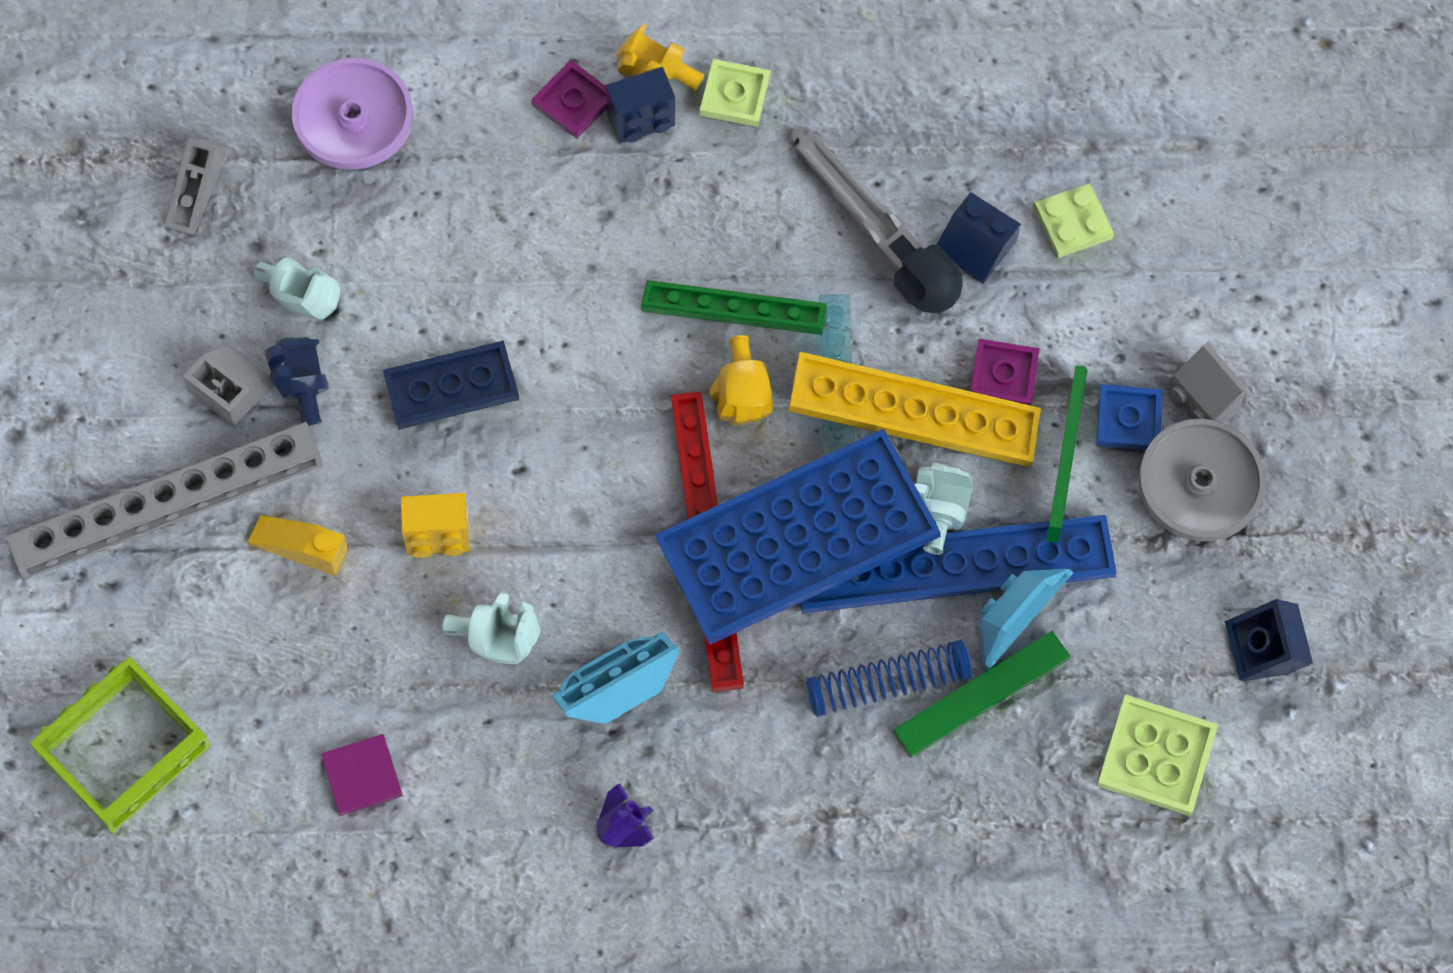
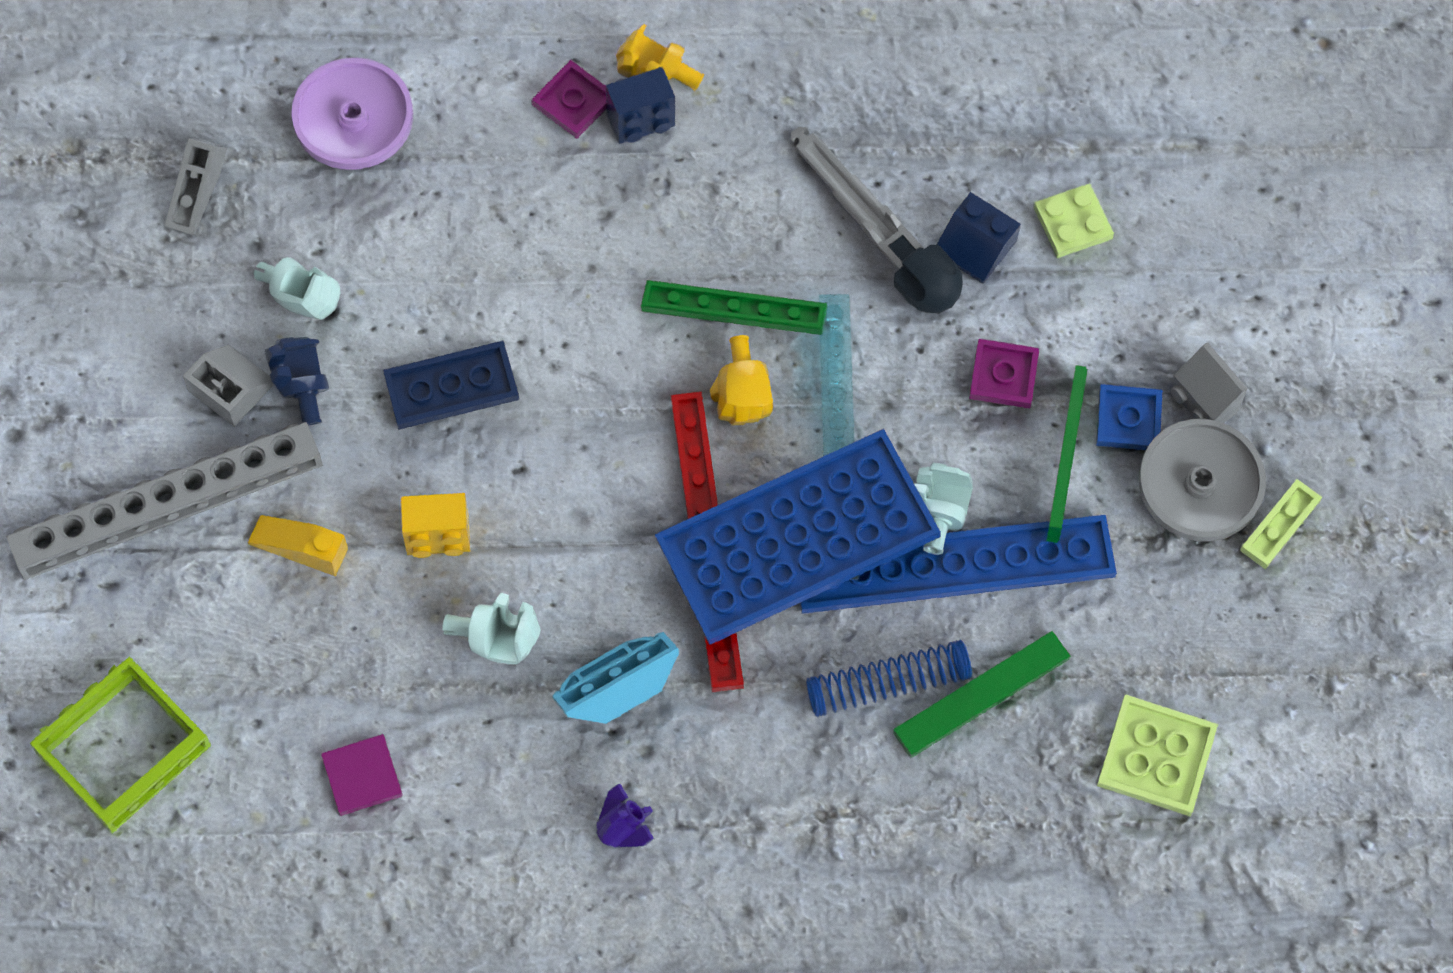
(735, 93): yellowish green plate -> none
(914, 409): yellow plate -> none
(1015, 609): medium azure wedge -> none
(1269, 641): dark blue slope -> none
(1281, 524): none -> yellowish green plate

